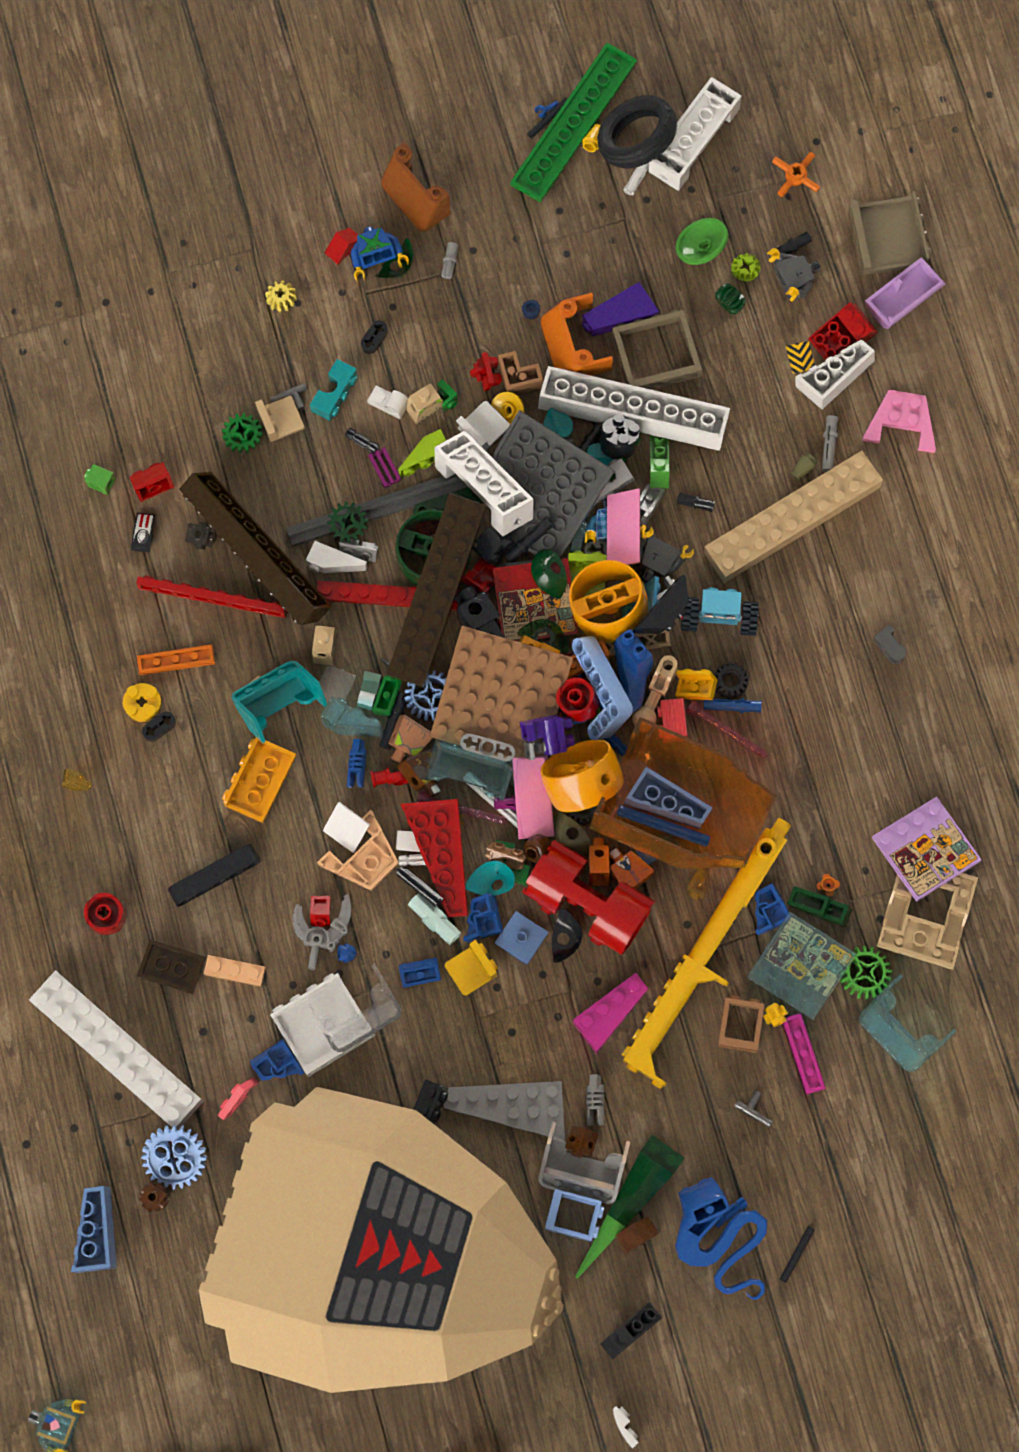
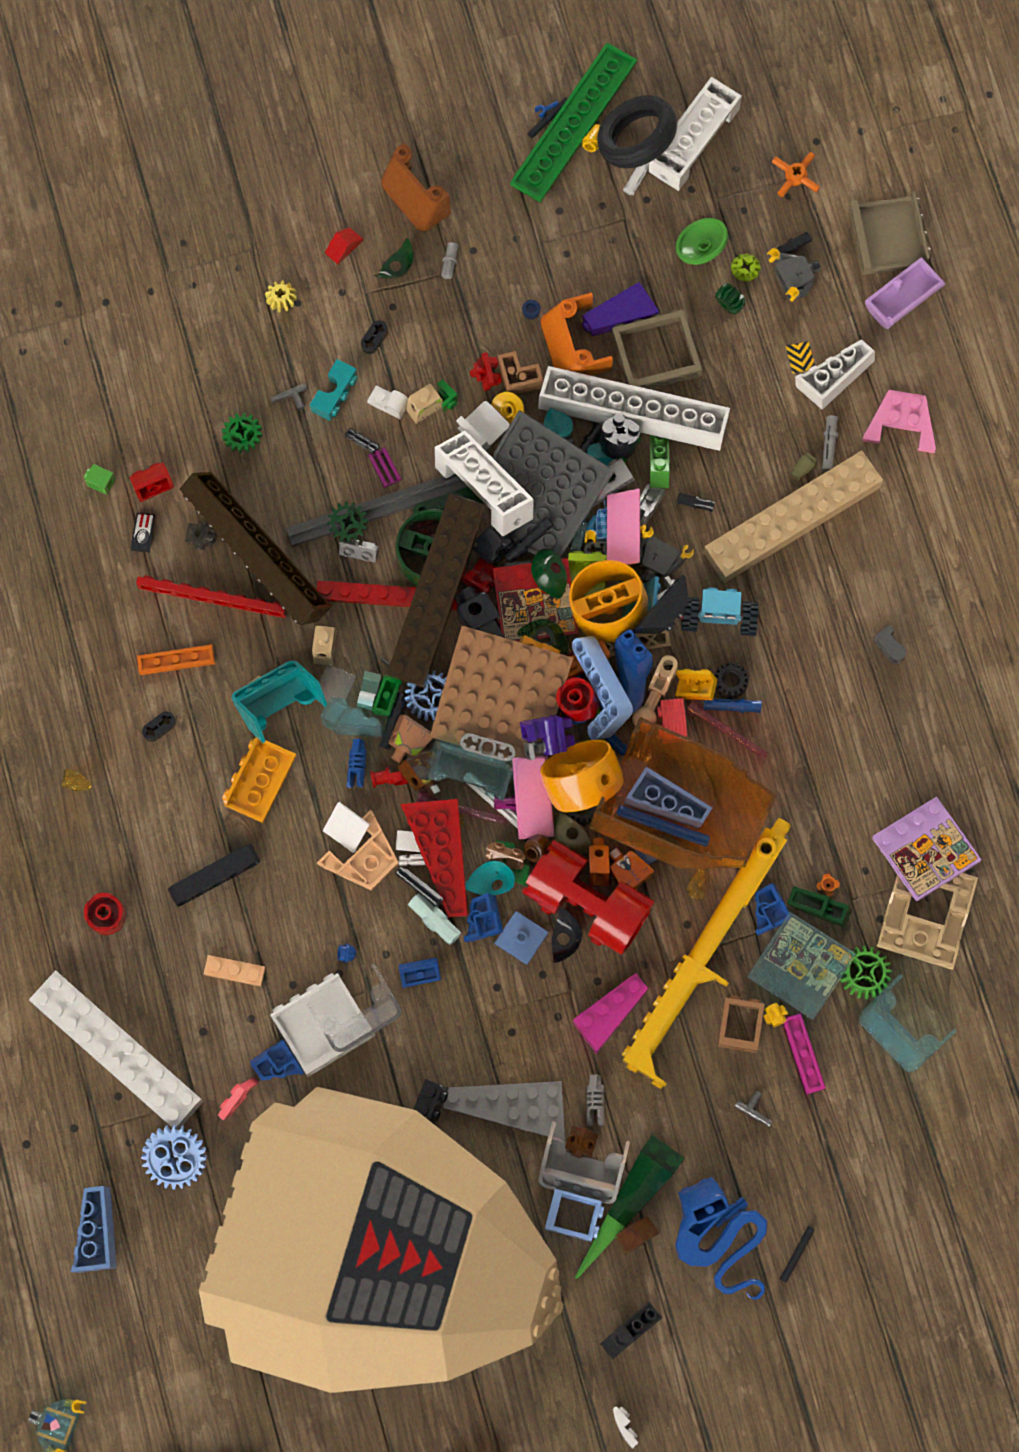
(149, 709): yellow plate -> none
(161, 1197): reddish brown brick -> none
(171, 966): dark brown plate -> none
(280, 418): tan bracket -> none
(319, 937): light grey bar -> none
(320, 911): red bracket -> none
(331, 560): white slope -> none
(374, 248): blue torso -> none
(422, 455): lime slope -> none
(471, 968): yellow bracket -> none
(842, 331): red slope -> none

